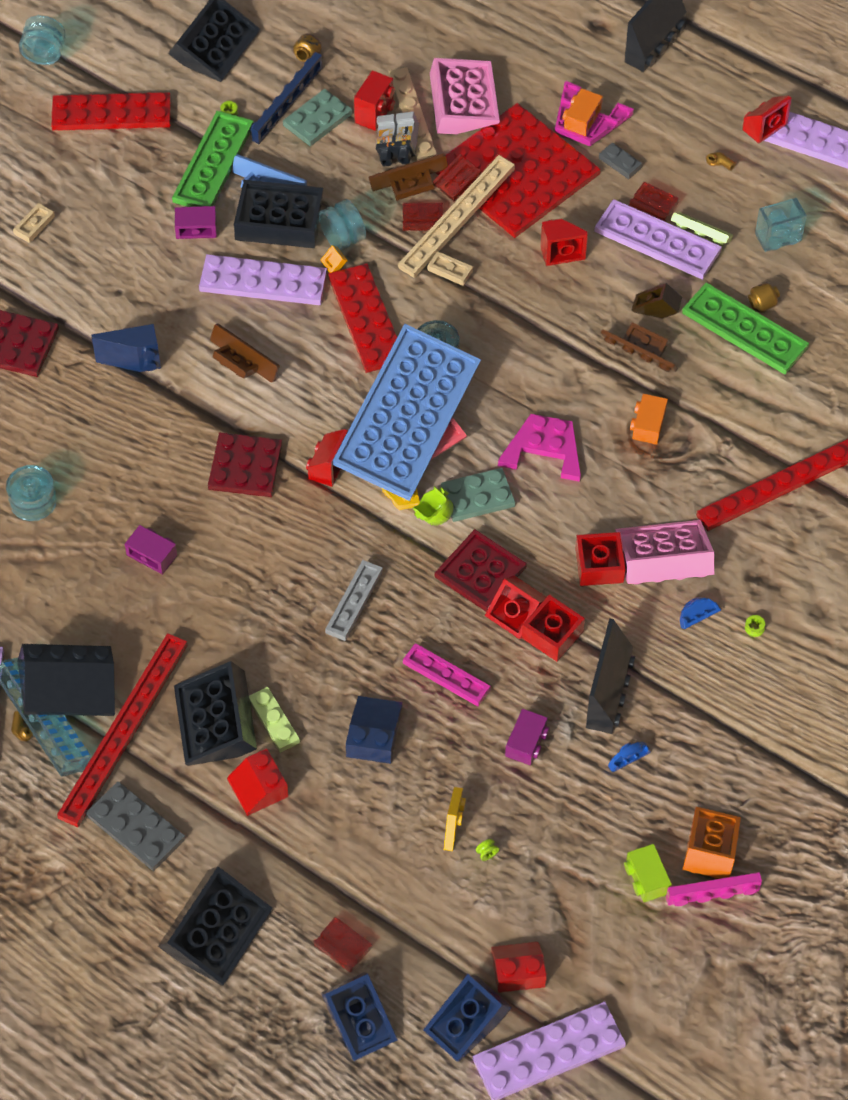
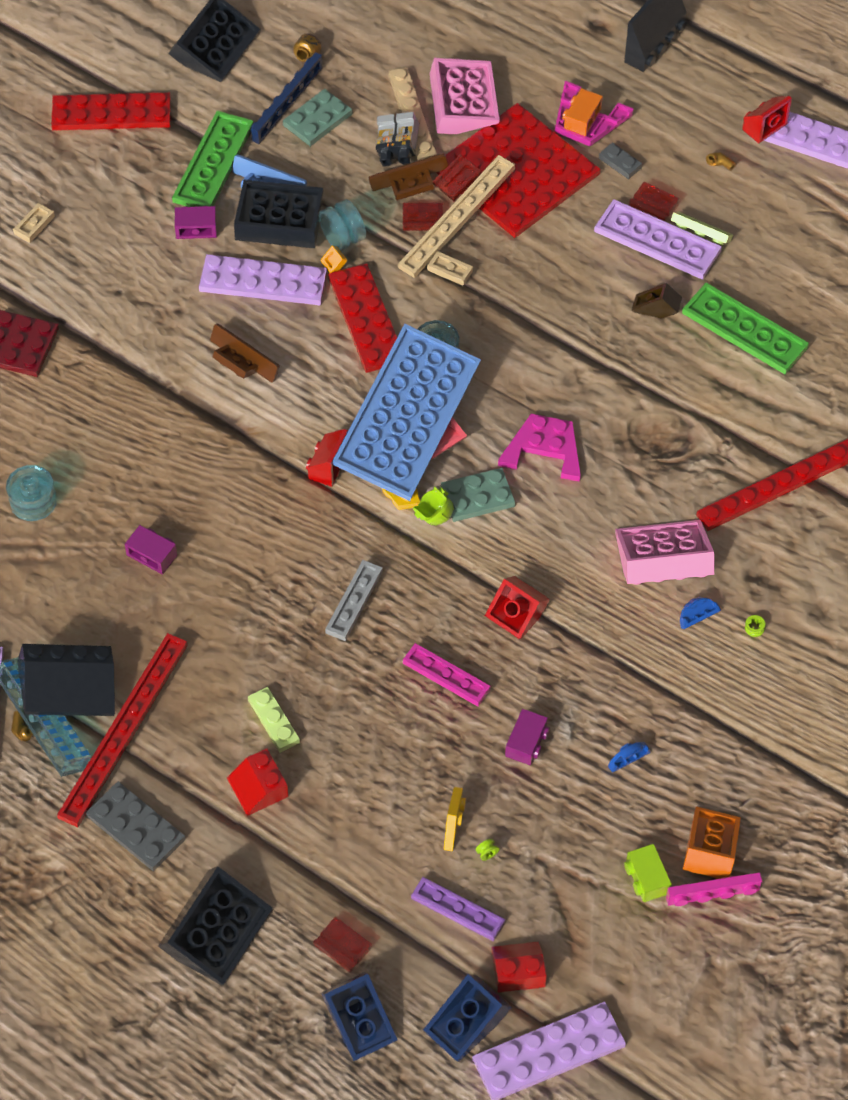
(42, 40): clear light blue wheel -> none
(128, 348): dark blue slope -> none
(215, 715): black slope -> none
(229, 105): lime bush -> none
(245, 464): dark red plate -> none
(373, 100): red brick -> none
(373, 729): dark blue slope -> none
(458, 908): none -> medium lavender tile
(479, 569): dark red plate -> none
(553, 628): red brick -> none
(562, 242): red slope -> none
(600, 559): red brick -> none
(610, 680): black slope -> none
(644, 342): reddish brown bracket -> none
(649, 418): orange brick -> none
(763, 297): pearl gold head -> none
(780, 224): clear light blue brick -> none

